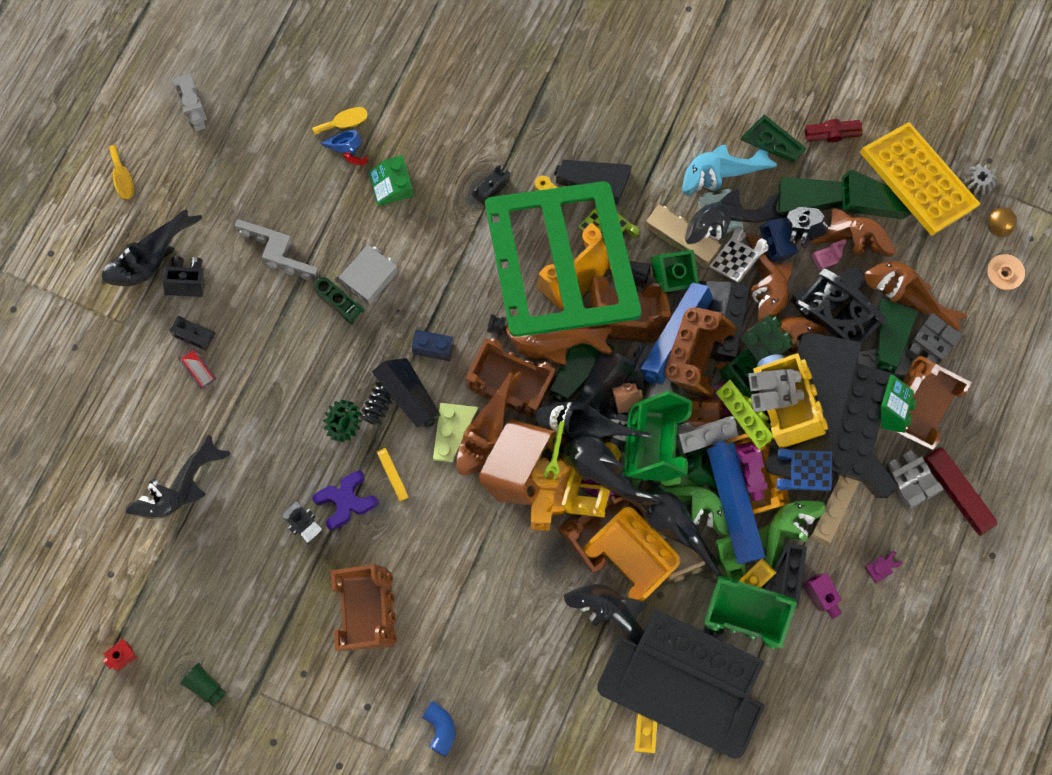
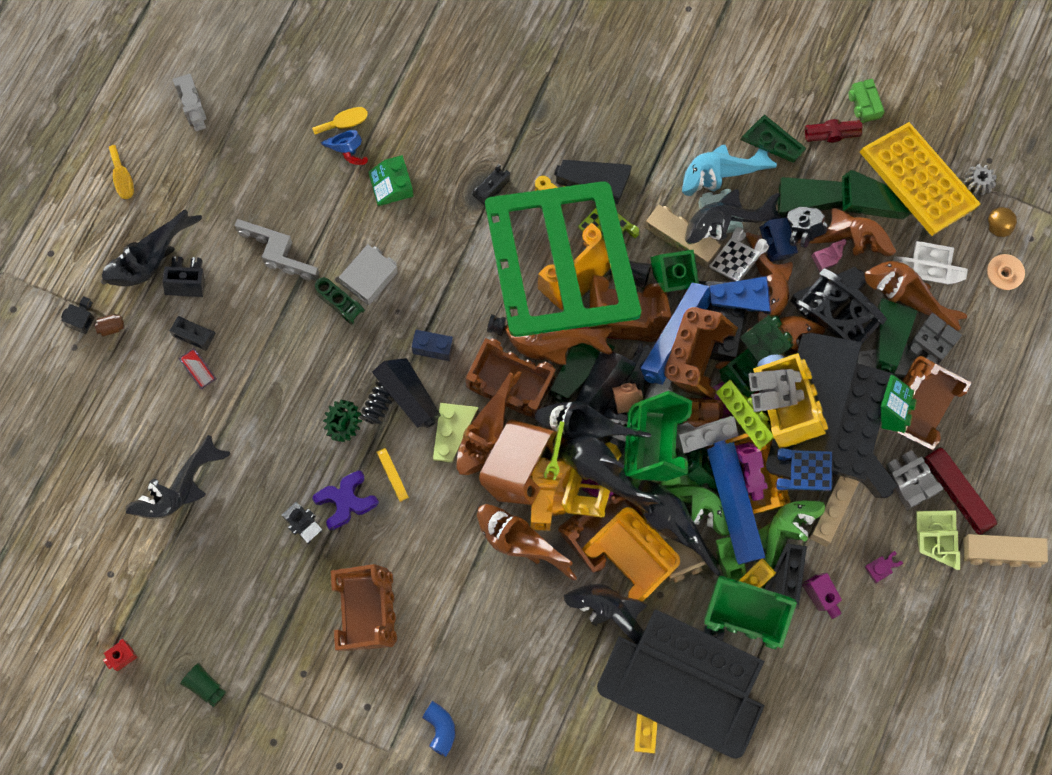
(78, 317): none -> black brick
(109, 325): none -> reddish brown brick
(516, 538): none -> dark orange piece
(743, 294): none -> blue wing
(866, 101): none -> bright green brick
(934, 263): none -> white plate
(938, 536): none -> yellowish green slope
(1005, 549): none -> tan brick

